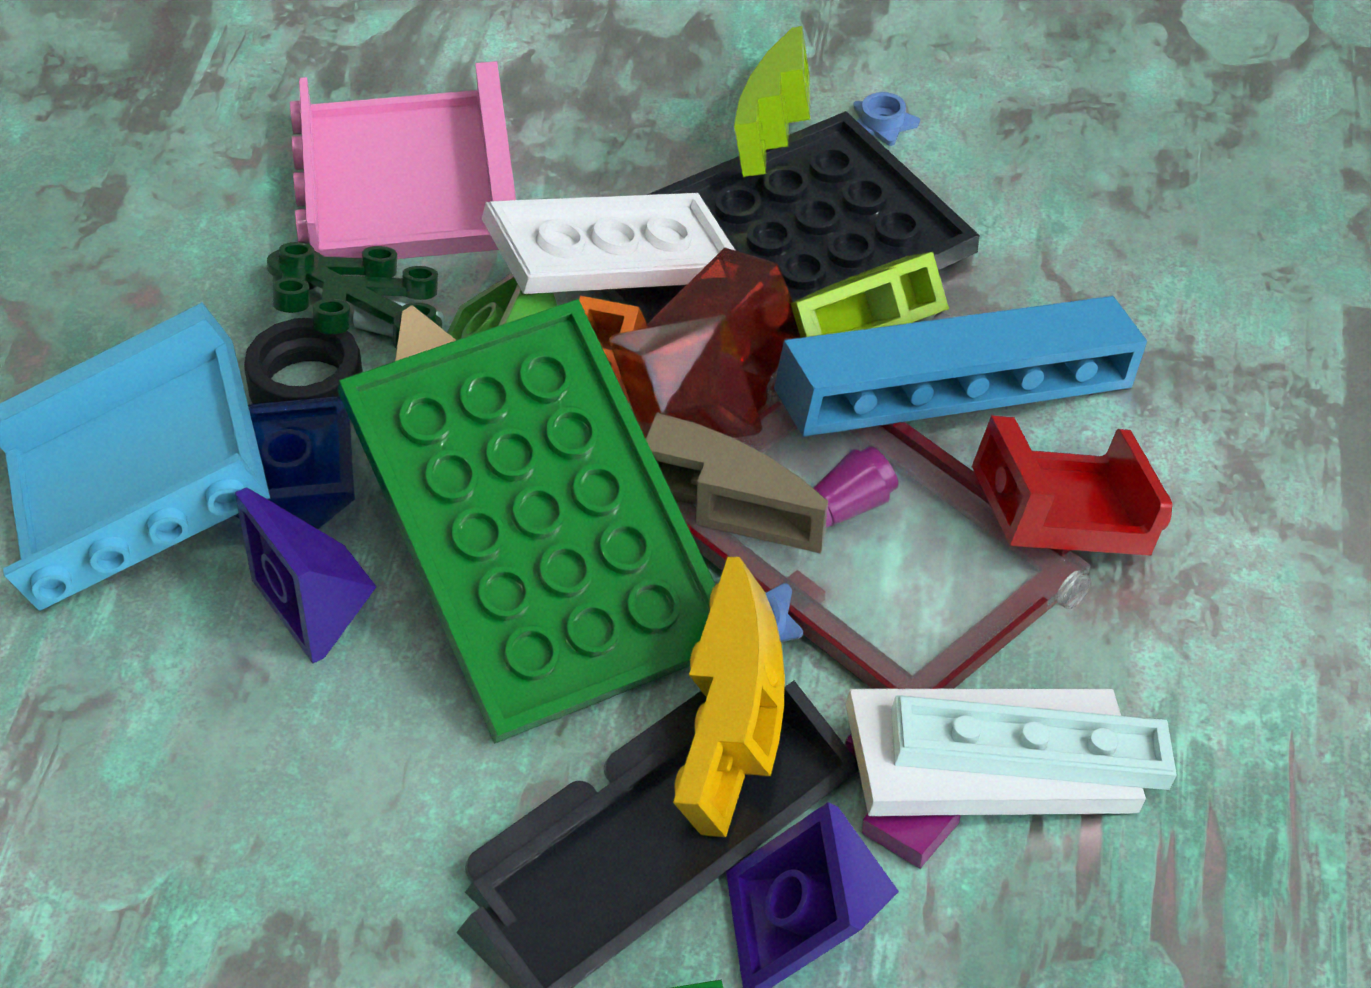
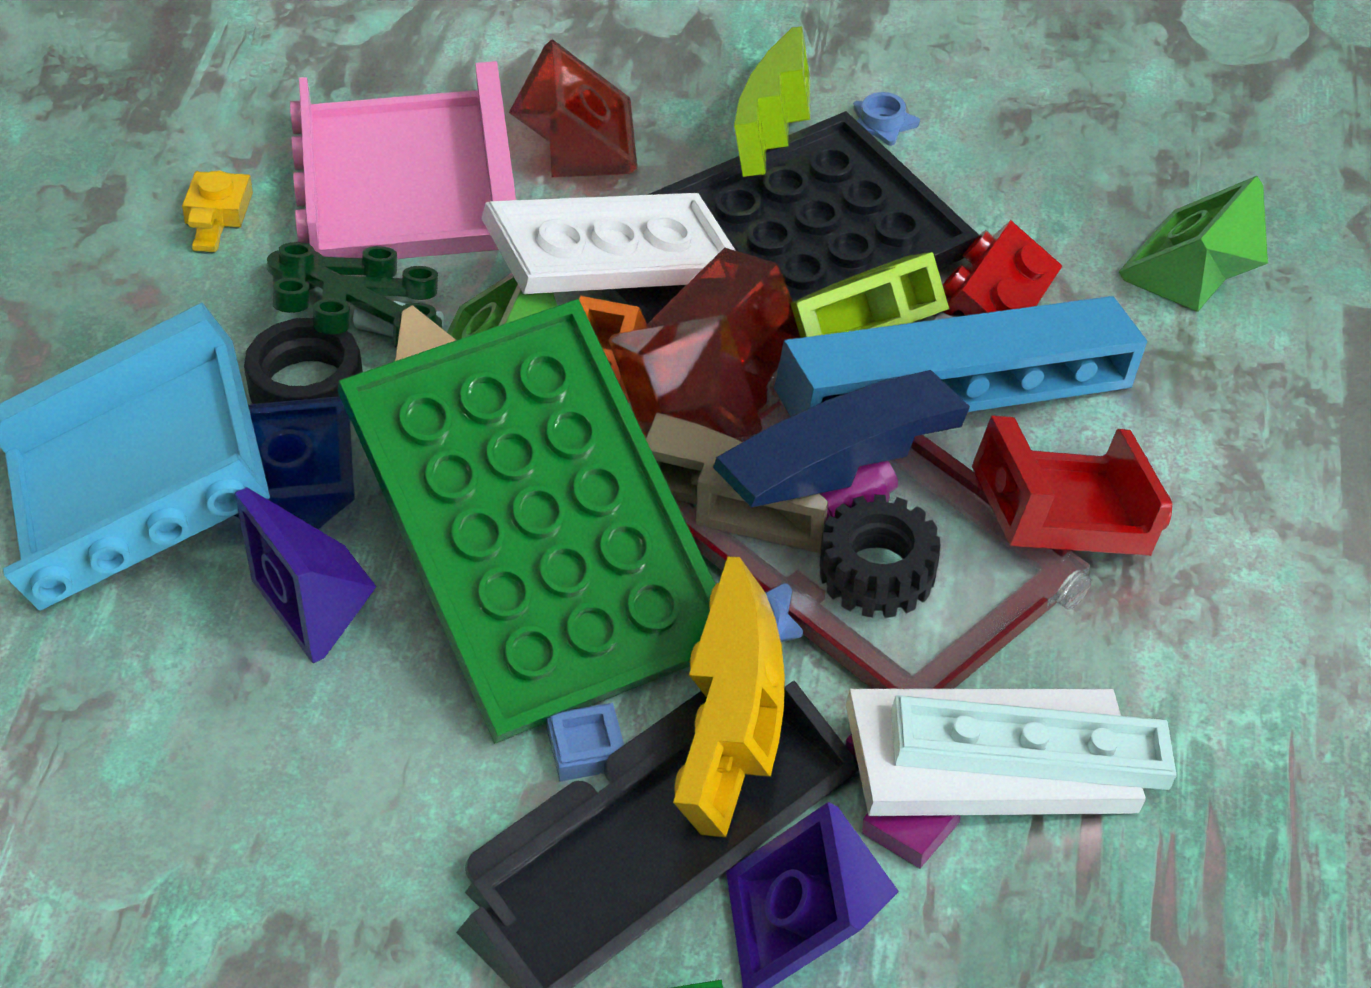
(214, 202): none -> yellow plate
(579, 116): none -> clear red slope
(583, 740): none -> medium blue tile
(830, 441): none -> dark blue slope
(874, 584): none -> black tyre
(1001, 273): none -> red bracket
(1203, 246): none -> bright green slope

